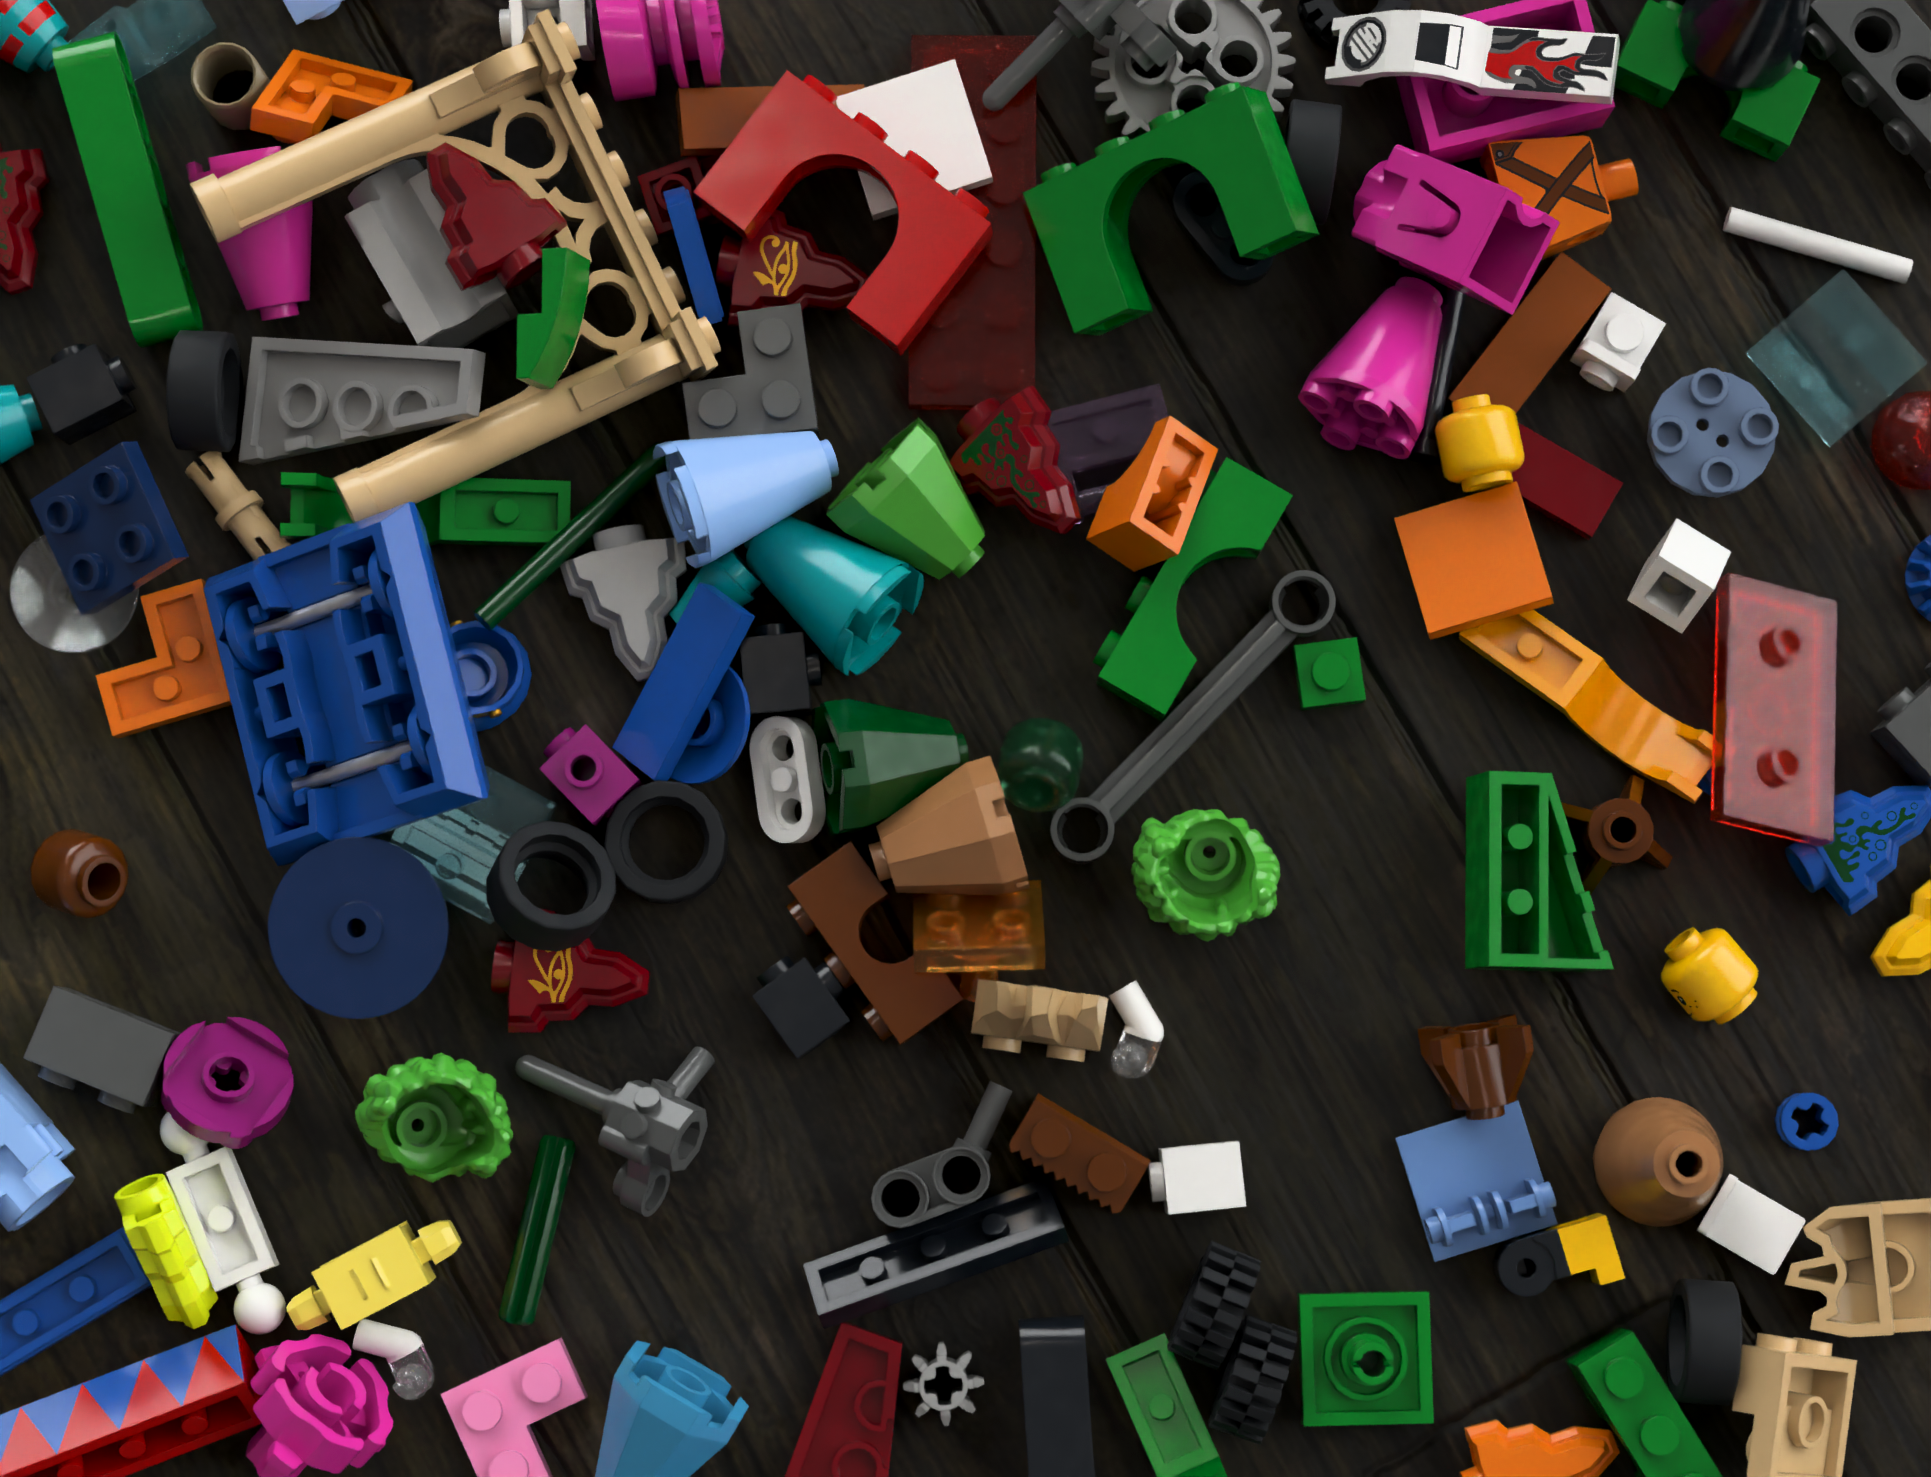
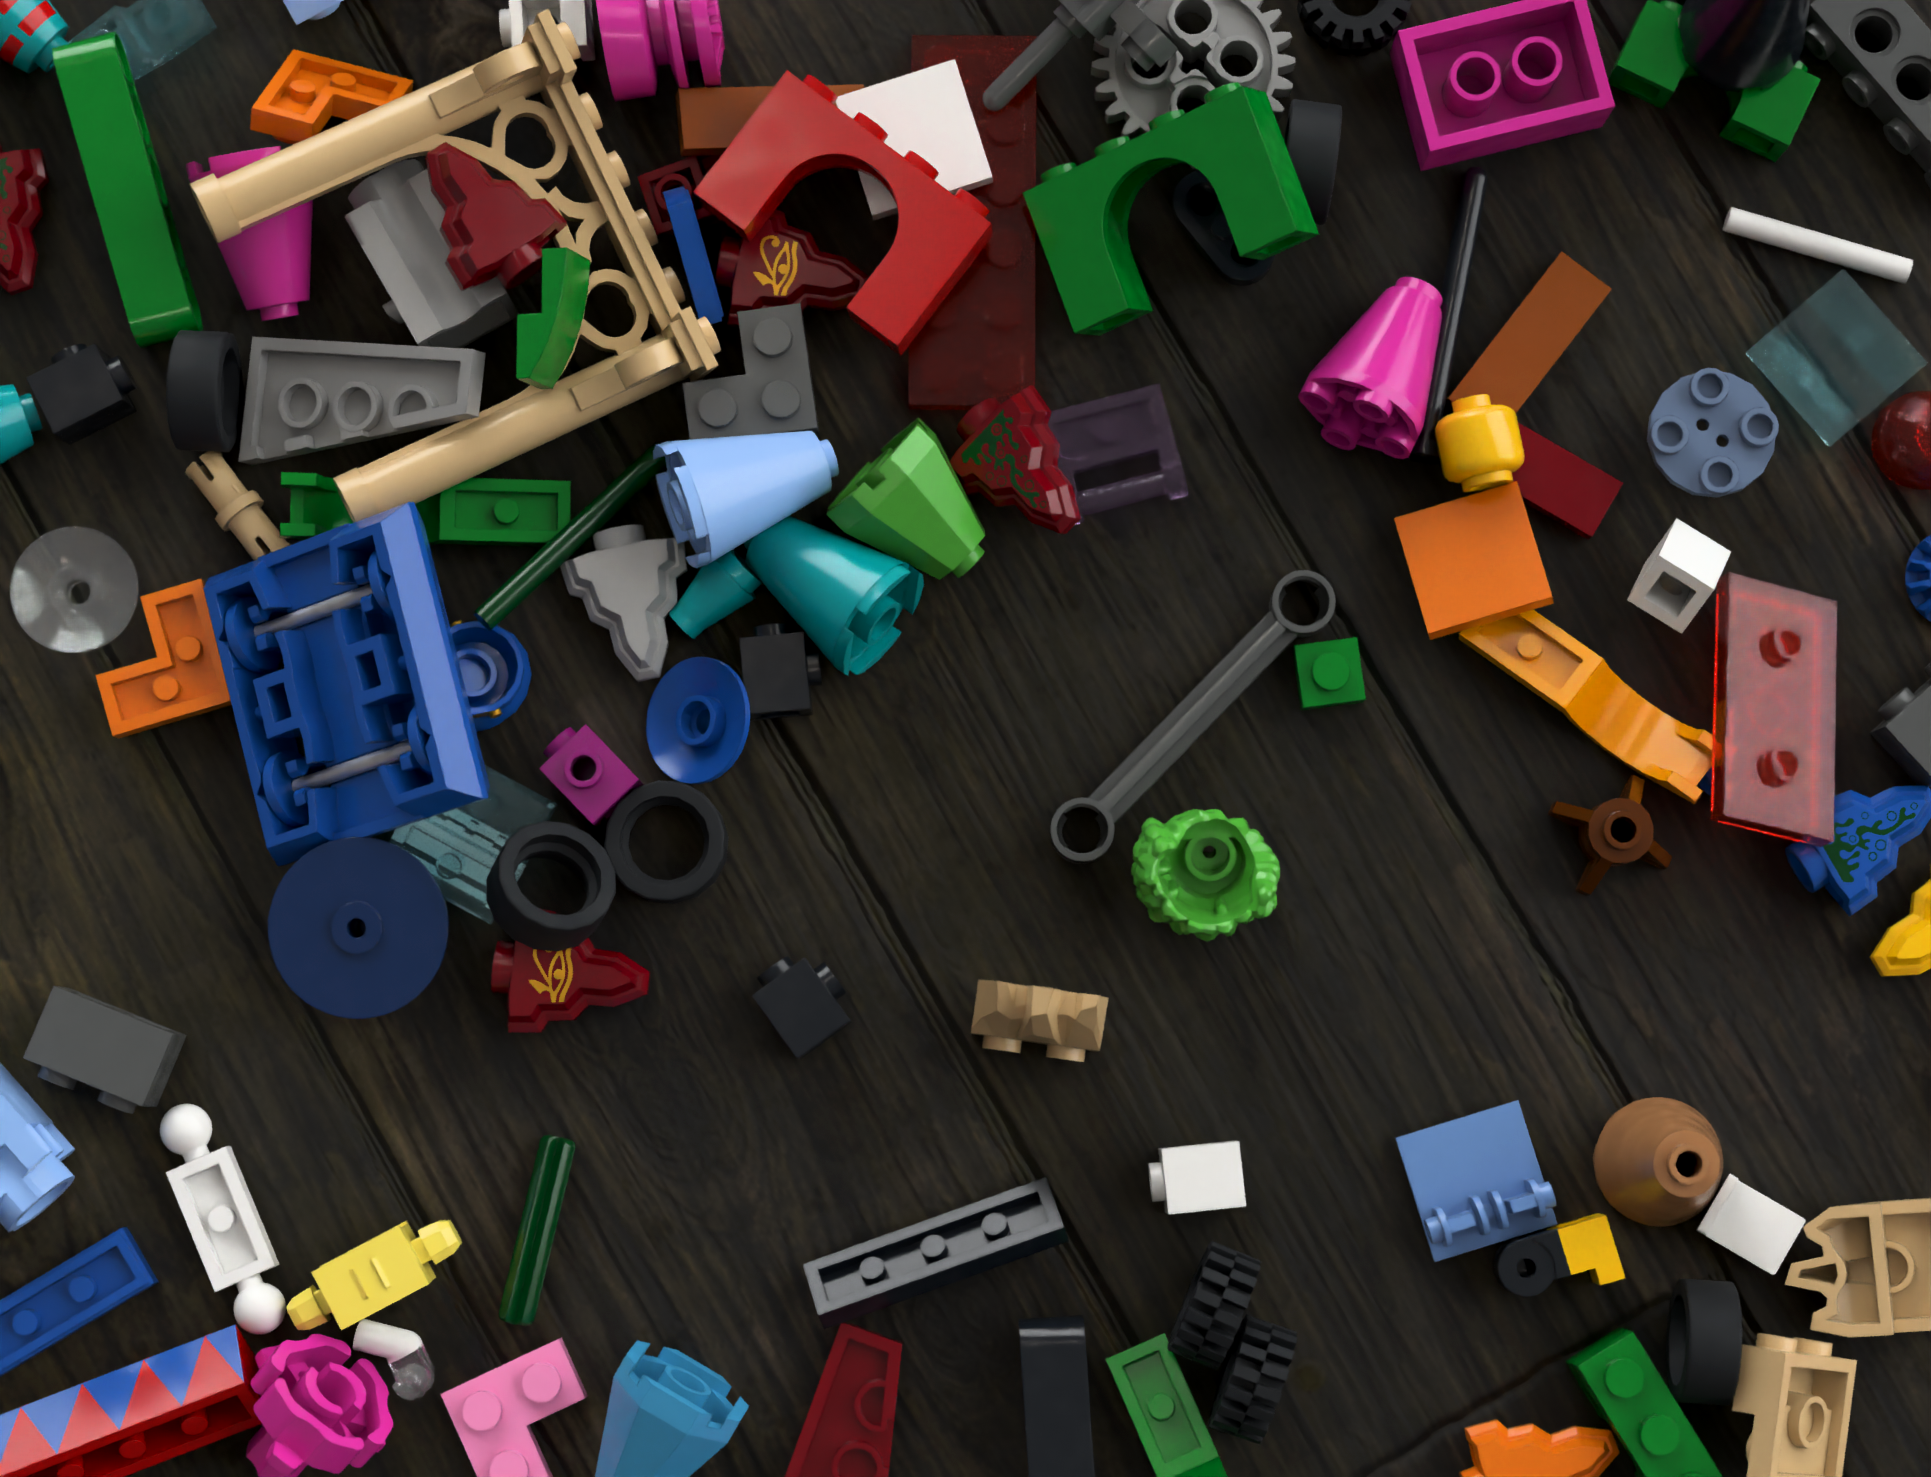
(79, 873): reddish brown head -> none
(109, 527): dark blue plate -> none
(166, 1249): neon yellow rock -> none
(211, 67): dark tan piece -> none
(220, 1115): magenta plate -> none
(458, 1114): bright green hair -> none
(642, 1123): dark grey piece -> none
(683, 682): blue tile -> none
(786, 780): white plate -> none
(836, 901): reddish brown arch -> none
(879, 759): dark green cone -> none
(927, 1172): dark grey beam -> none
(930, 1396): light grey gear -> none
(953, 838): medium nougat cone -> none
(979, 934): clear orange plate -> none
(1040, 764): clear green head -> none
(1078, 1154): reddish brown brick -> none
(1141, 1033): arm -> none
(1151, 657): green arch -> none
(1155, 499): orange arch -> none
(1365, 1358): green plate -> none
(1452, 226): dark pink piece -> none
(1475, 55): piece -> none
(1479, 1063): reddish brown brick -> none
(1523, 881): green wedge -> none
(1562, 181): orange torso -> none
(1616, 344): white bracket -> none
(1709, 975): yellow head -> none
(1787, 1127): blue bush -> none

